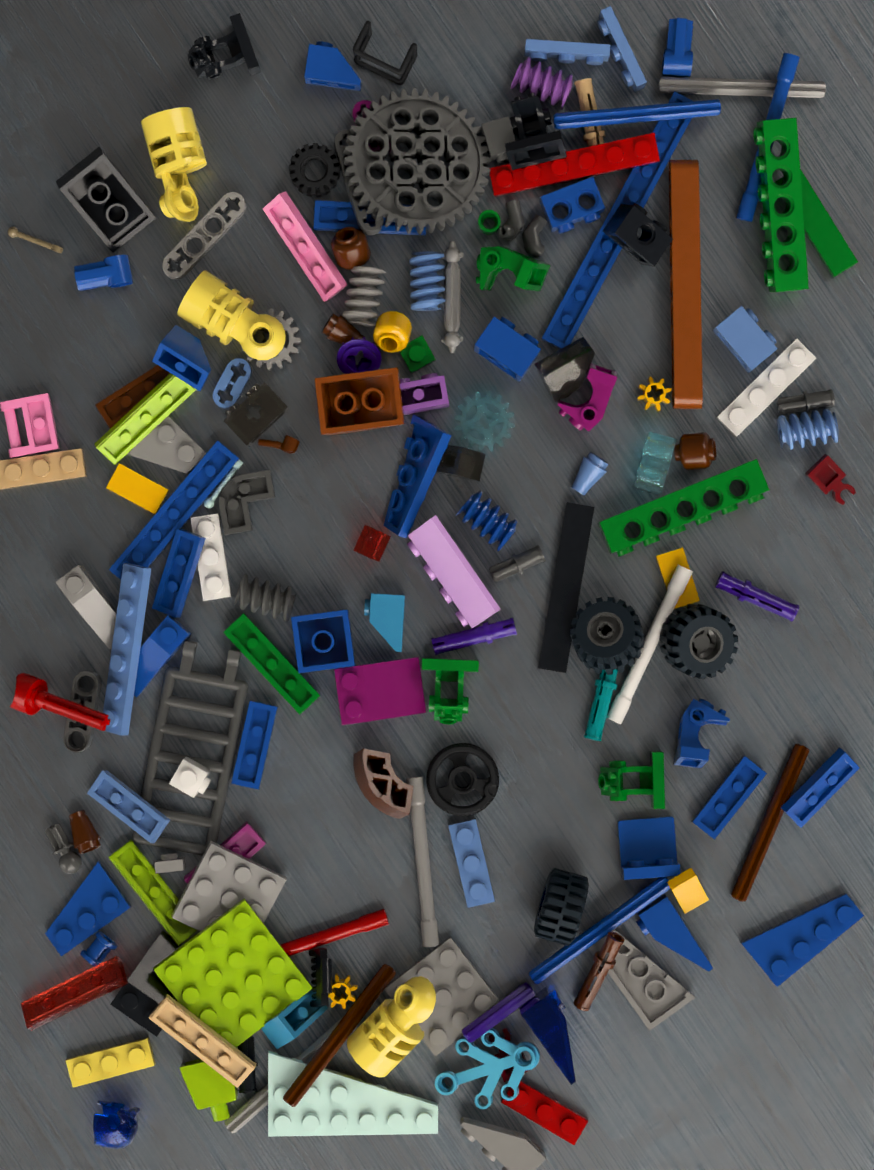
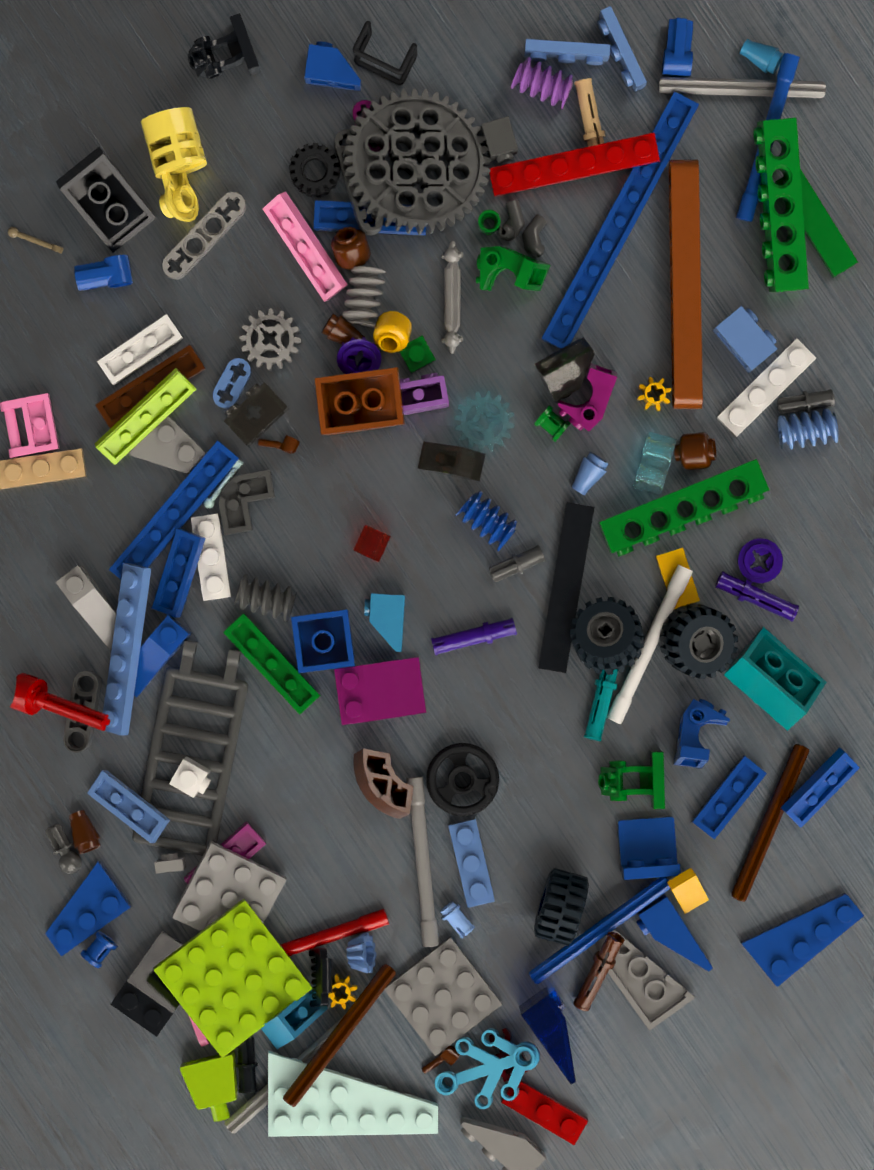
(74, 993): clear red tile -> none
(110, 1062): light yellow plate -> none
(116, 1125): clear blue helmet -> none
(137, 489): yellow tile -> none
(140, 349): none -> white plate
(150, 889): lime tile -> none
(183, 357): blue slope -> none
(202, 1041): tan tile -> none
(230, 316): light yellow cylinder -> none
(254, 745): blue plate -> none
(362, 953): none -> medium blue piece
(393, 1028): light yellow cylinder -> none
(415, 476): blue wing -> none
(427, 281): medium blue piece -> none
(448, 1055): none -> reddish brown hand
(449, 710): green tile -> none
(453, 572): lavender slope -> none
(457, 919): none -> light blue pin
(498, 1012): dark purple axle -> none
(507, 348): blue brick -> none
(528, 120): black tile -> none
(552, 423): none -> green bush
(569, 198): blue brick -> none
(623, 230): black brick -> none
(637, 114): blue axle -> none
(763, 56): none -> dark azure cone
(773, 562): none -> dark purple gear
(775, 679): none -> teal slope
(828, 477): dark red plate -> none

